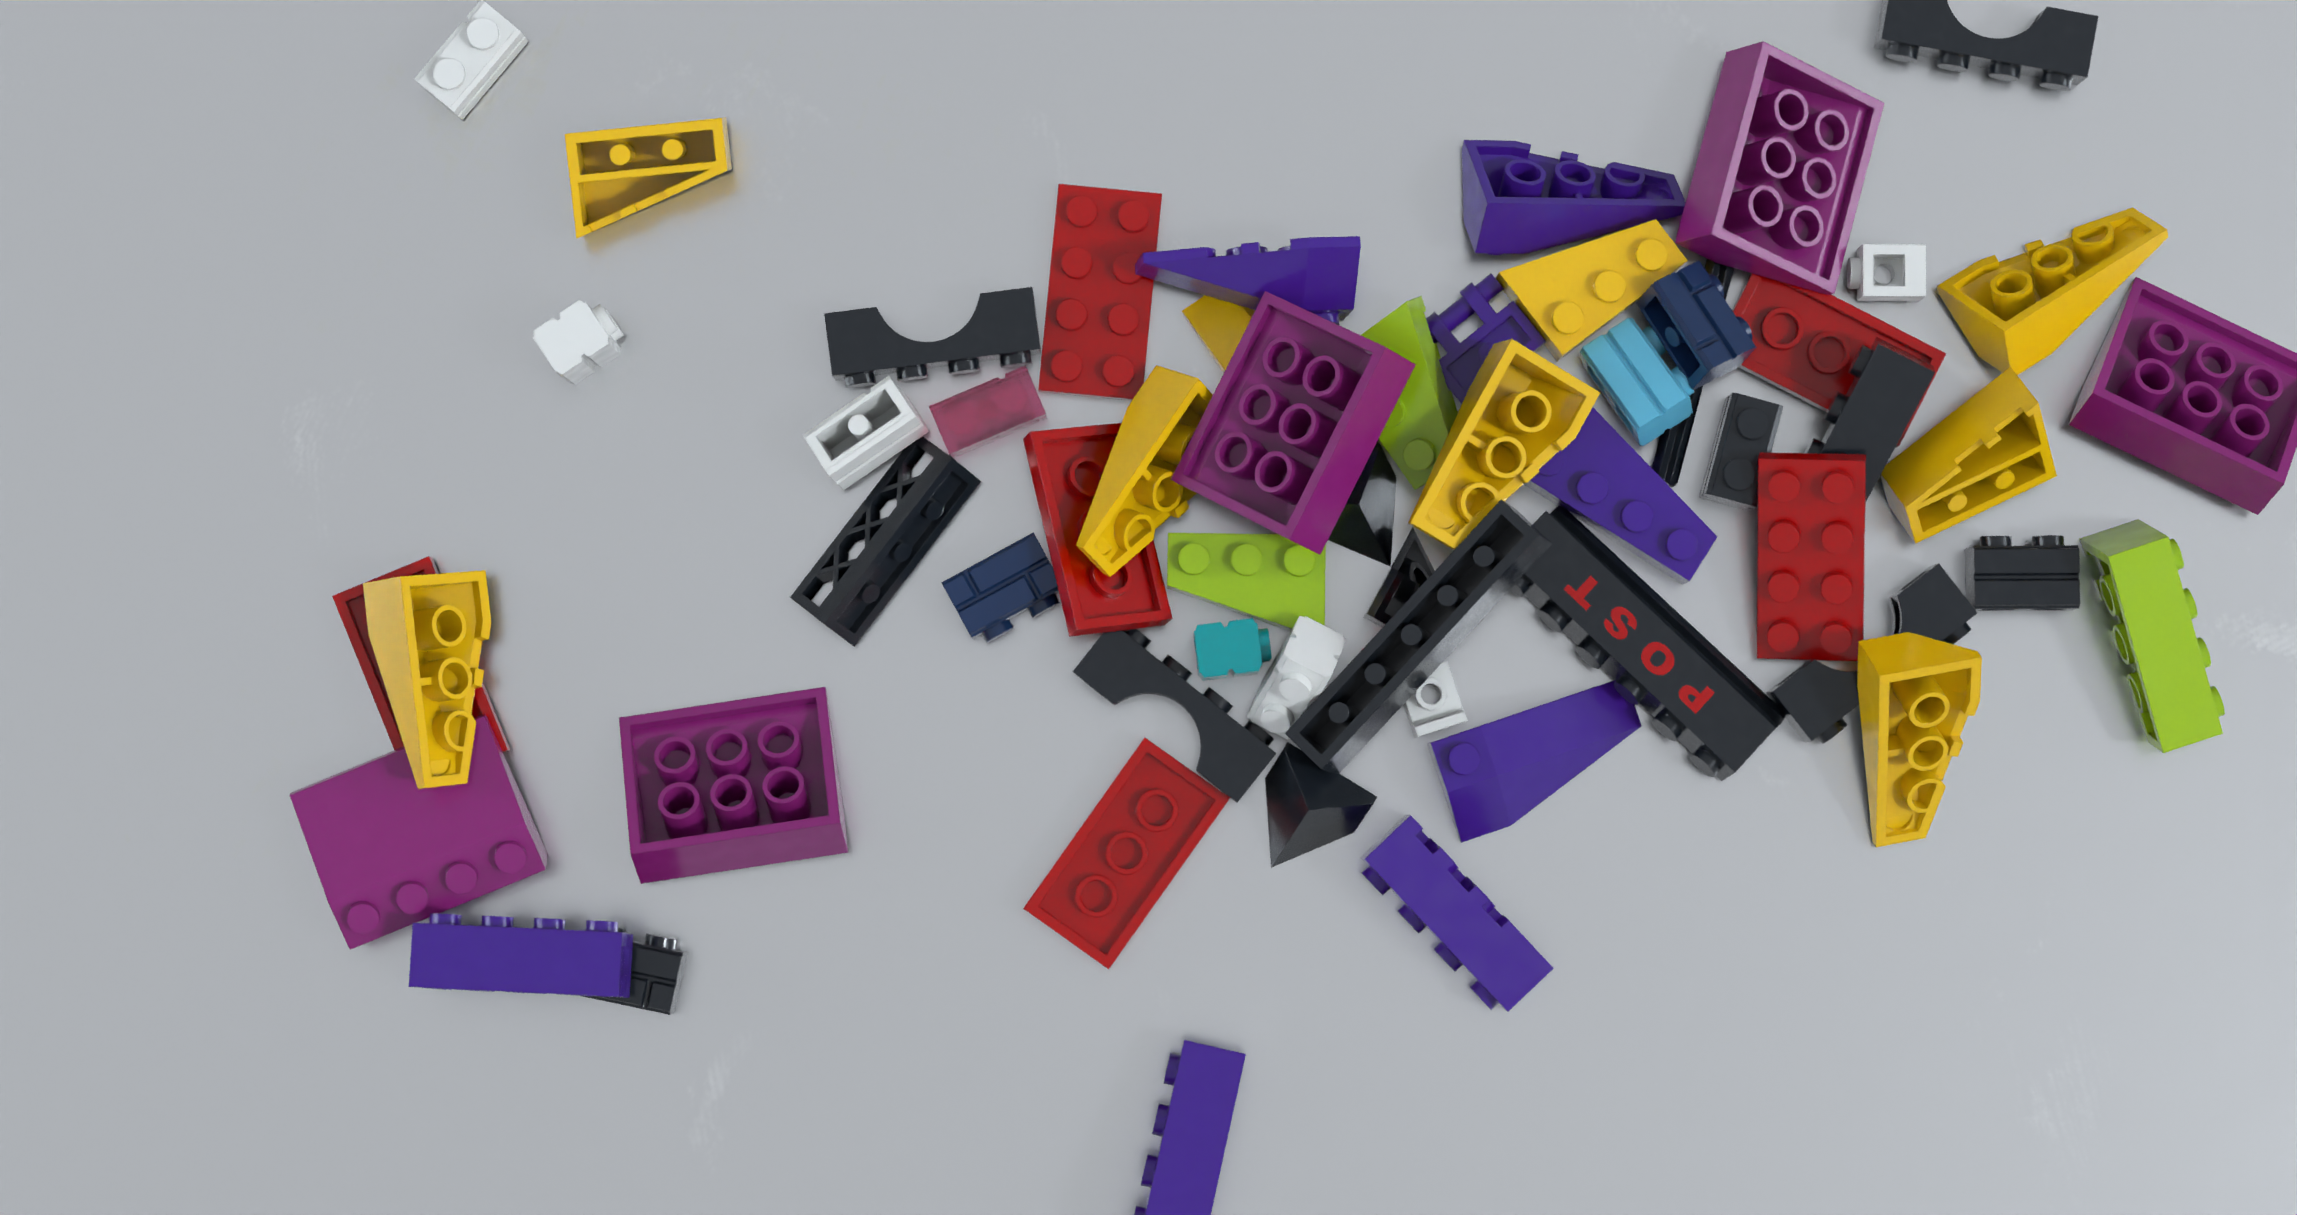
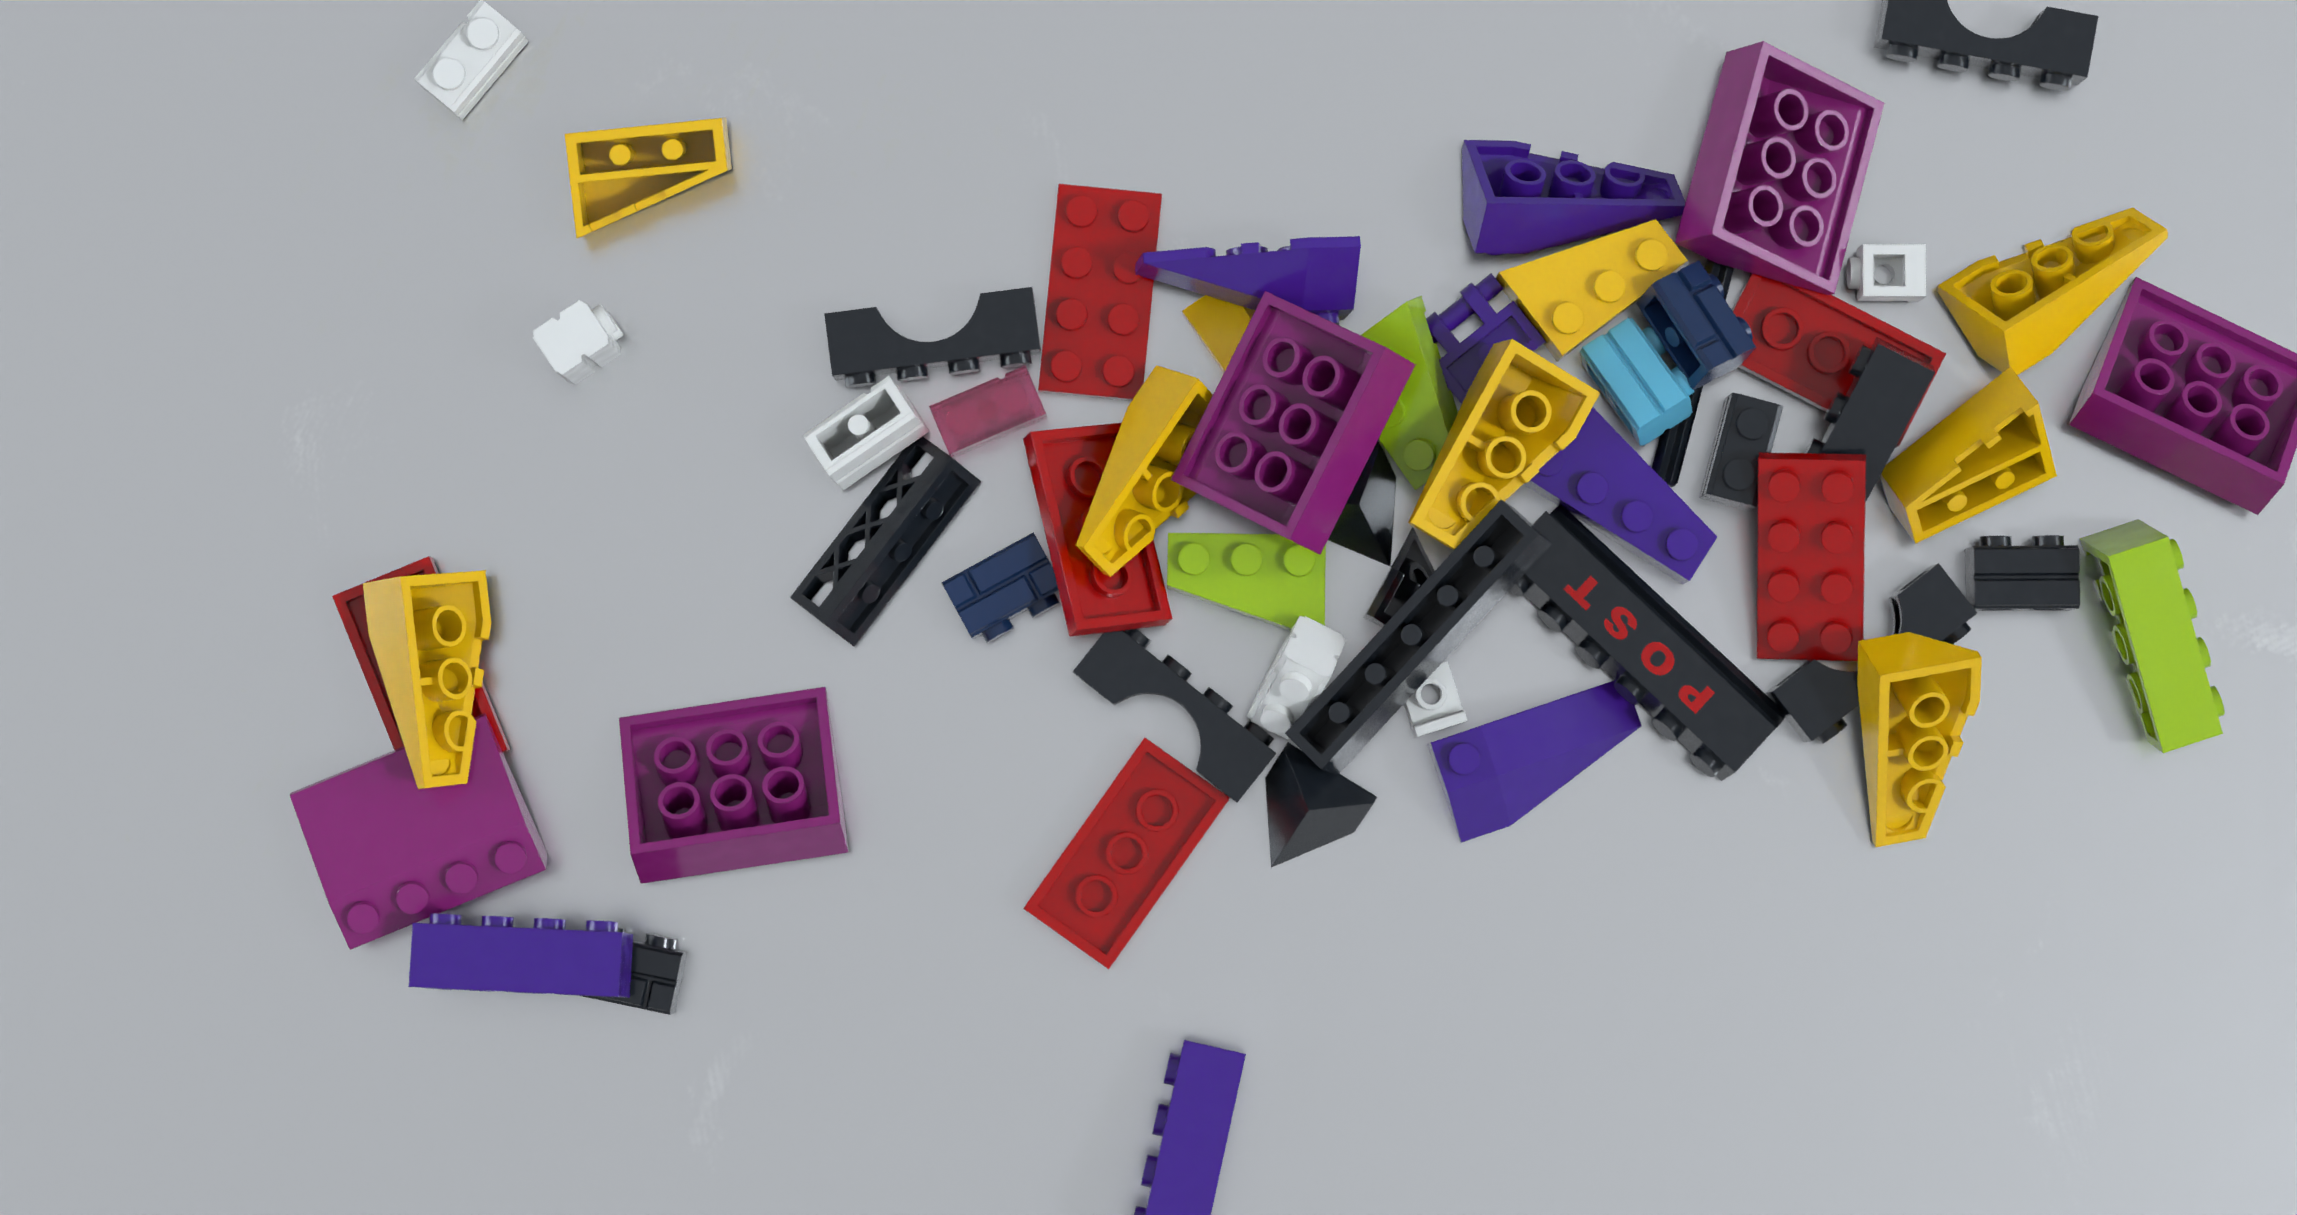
(1232, 649): teal brick -> none
(1455, 913): dark purple wedge -> none

